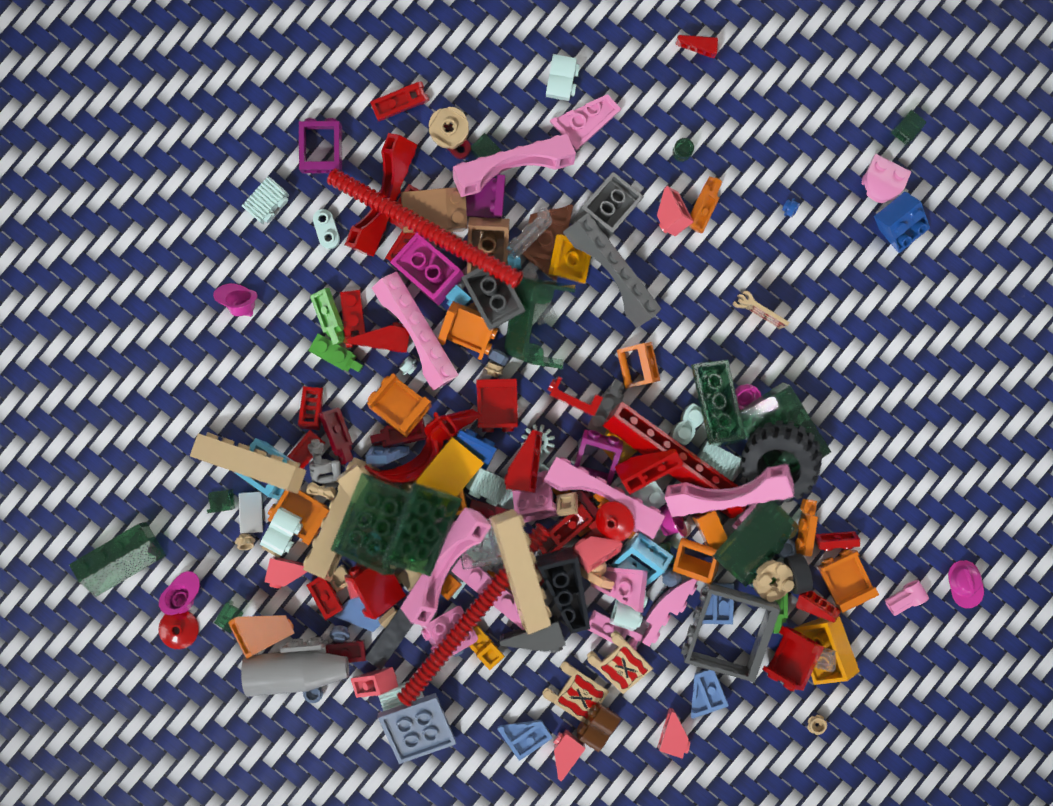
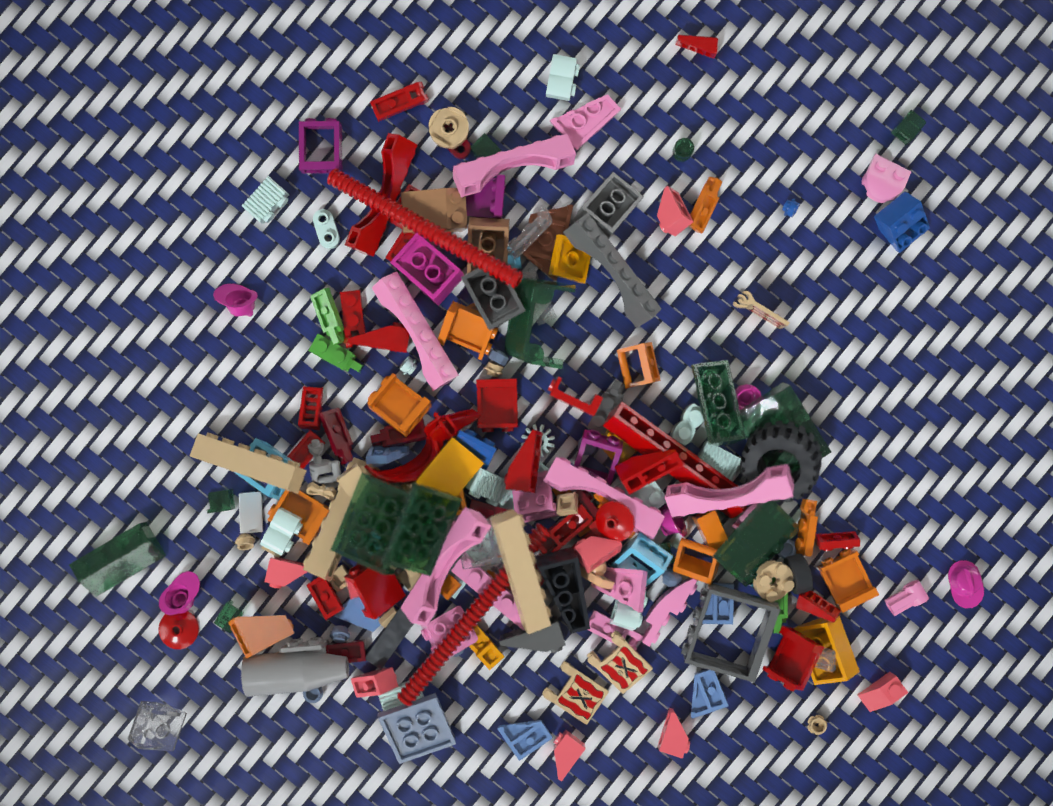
(156, 726): none -> clear slope
(458, 296): medium azure plate -> none
(598, 726): reddish brown brick -> none
(883, 692): none -> coral slope

